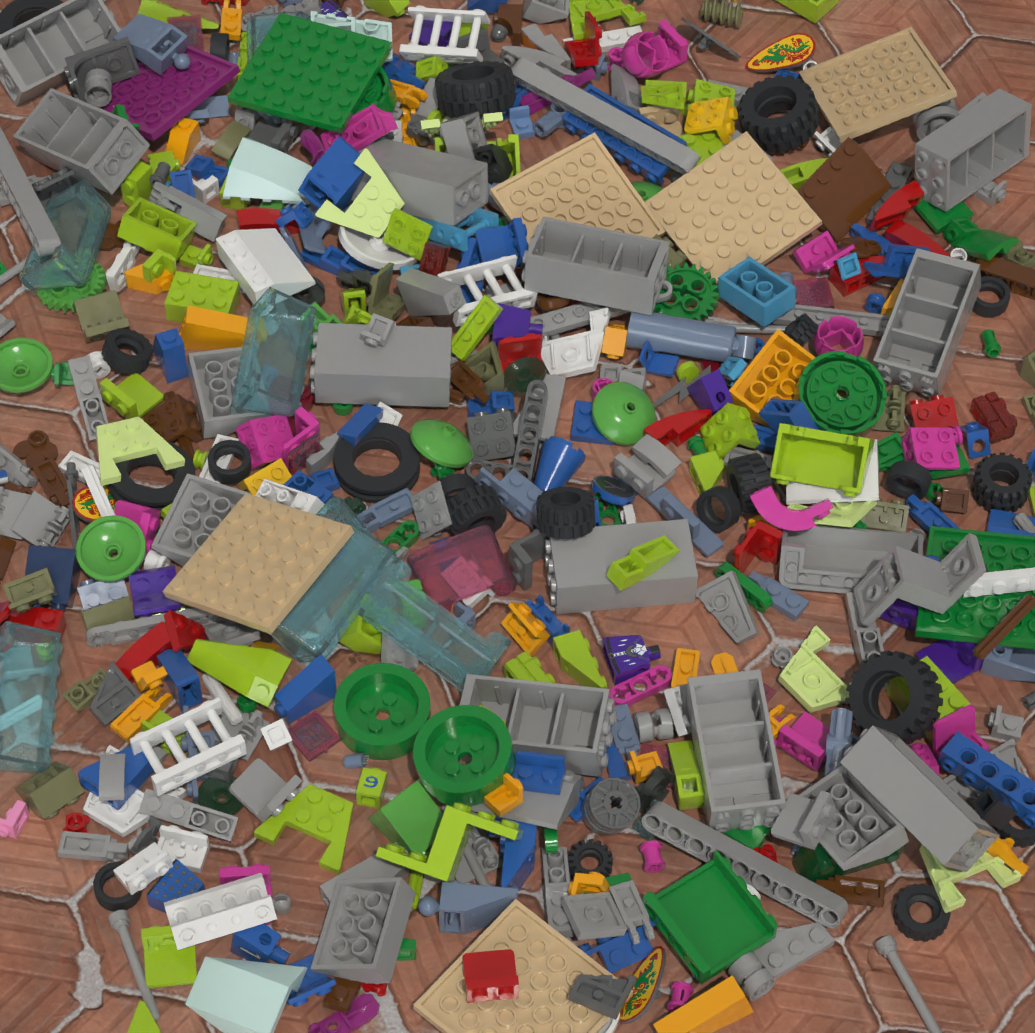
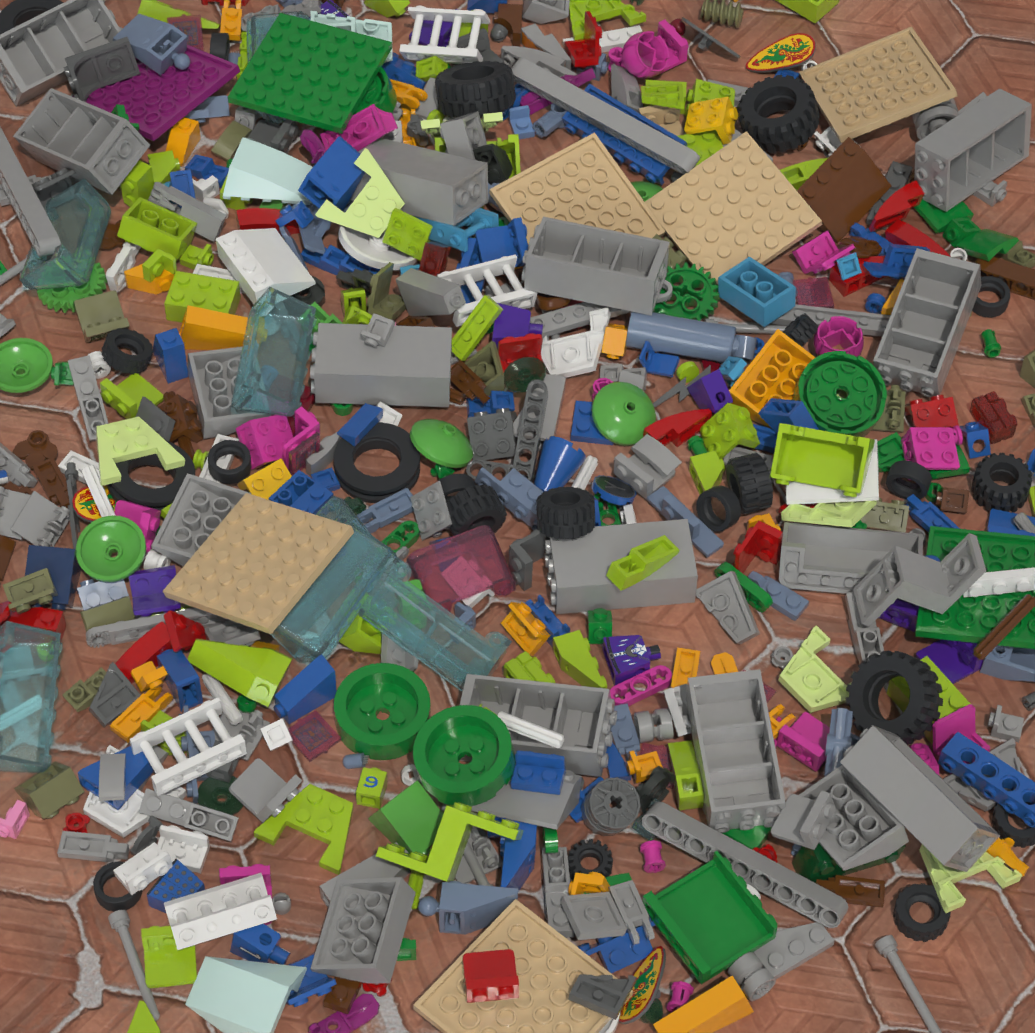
(98, 87): light grey wheel -> none
(156, 418): none -> dark grey wing
(160, 173): dark grey pin -> none
(216, 204): none -> white arm
(289, 497): white slope -> none
(405, 775): none -> white hinge
(506, 796): light orange bracket -> none
(532, 730): none -> white axle
(585, 472): none -> white axle
(599, 625): none -> green bracket
(654, 1013): none -> clear green tile
(679, 25): none -> dark red hinge
(784, 517): dark pink arch -> none
(994, 808): black brick -> none

